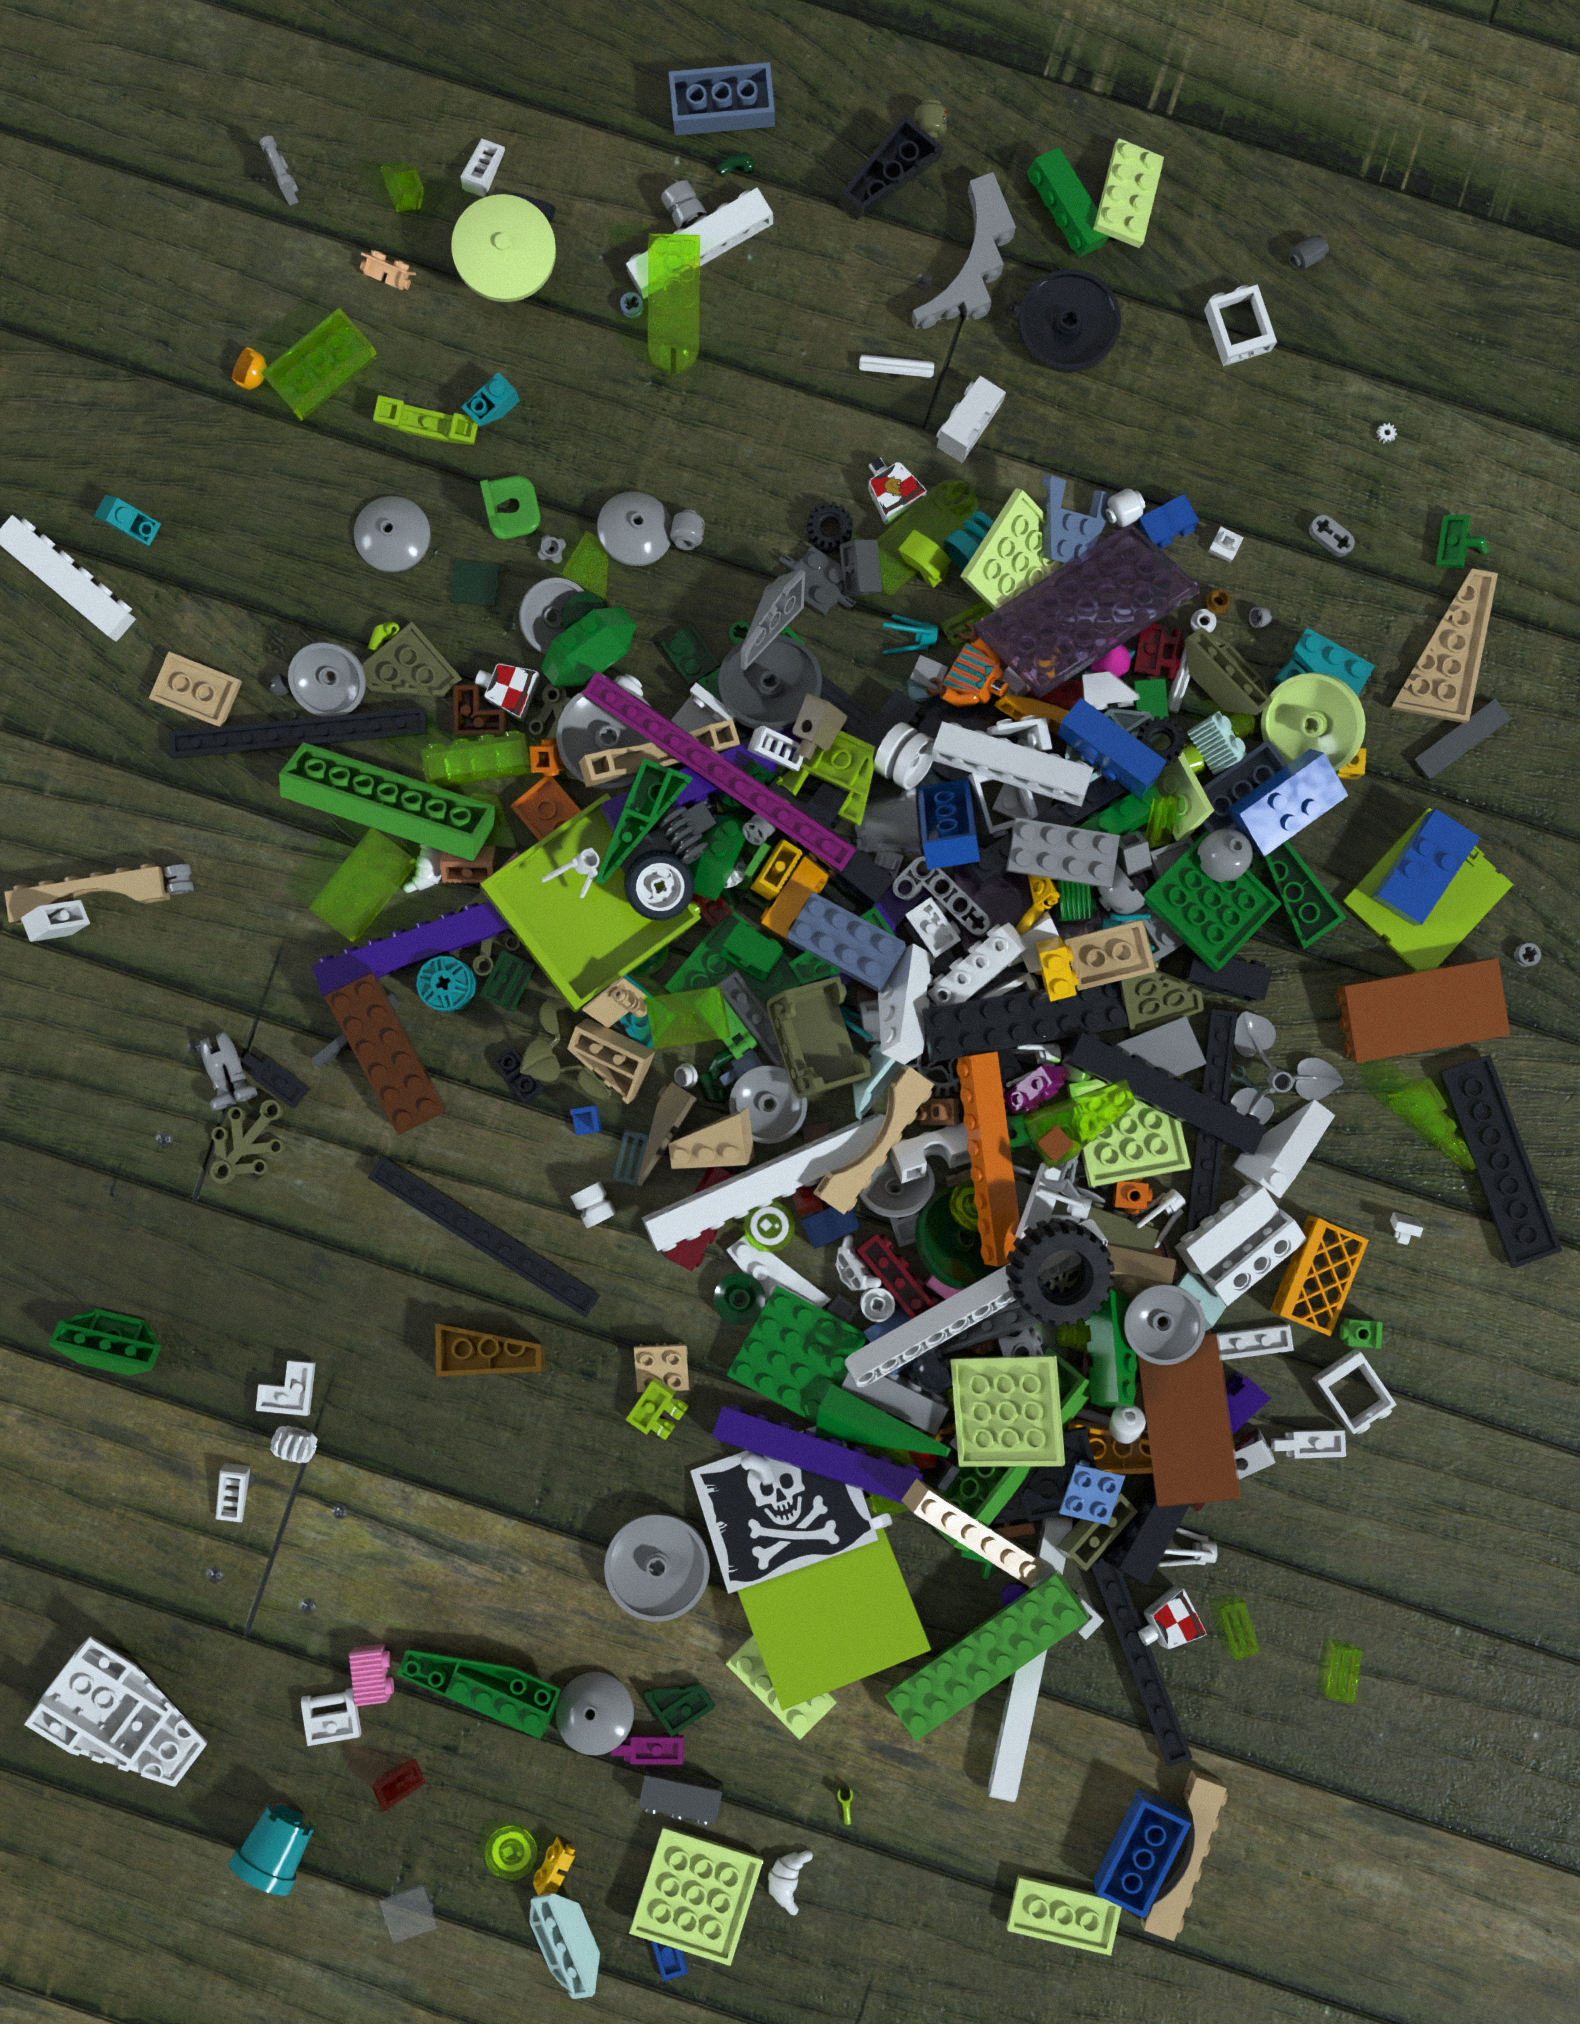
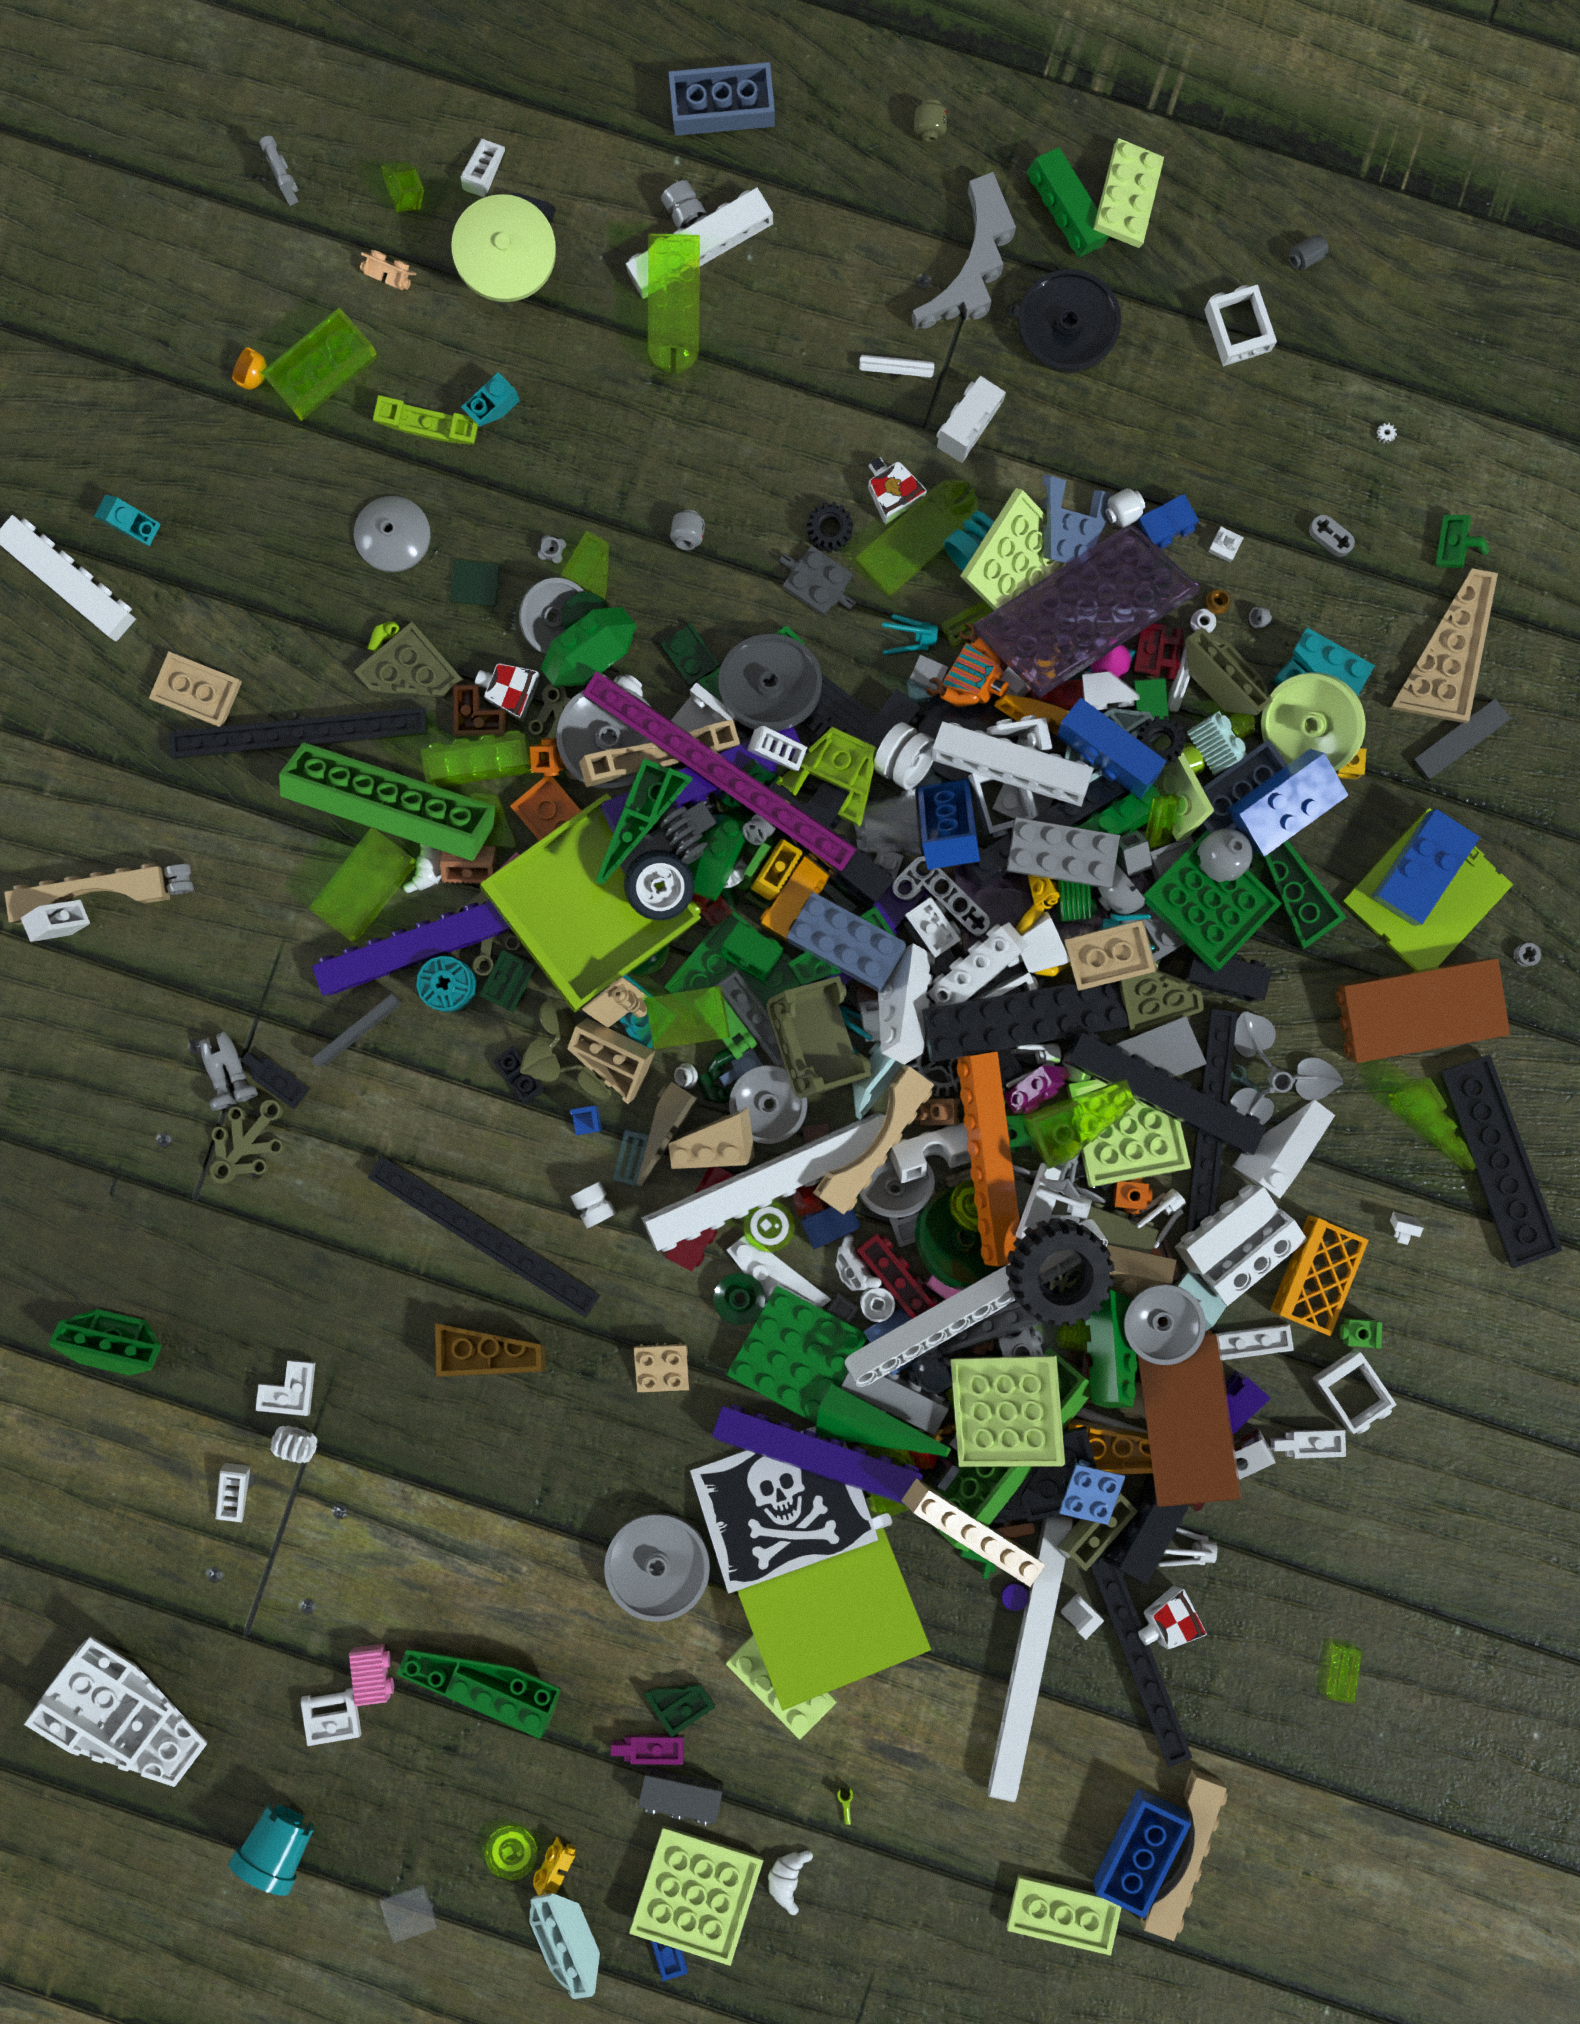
(279, 685): dark grey hinge -> none
(317, 690): light grey dish -> none
(385, 1052): reddish brown brick -> none
(397, 1784): clear red slope -> none
(514, 524): bright green piece -> none
(584, 864): white plant -> none
(612, 1711): light grey dish -> none
(631, 542): light grey dish -> none
(634, 312): bush -> none
(650, 1407): lime plate -> none
(732, 631): green bush -> none
(735, 160): dark green arm -> none
(760, 1464): white arm -> none
(776, 610): light grey wedge -> none
(817, 725): dark tan torso -> none
(860, 567): dark grey hinge -> none
(894, 163): black wedge -> none
(925, 557): lime brick -> none
(987, 1655): bright green brick -> none
(1054, 1143): dark orange tile -> none
(1055, 968): yellow brick -> none
(1127, 1424): white head -> none
(1245, 1651): clear neon green tile -> none

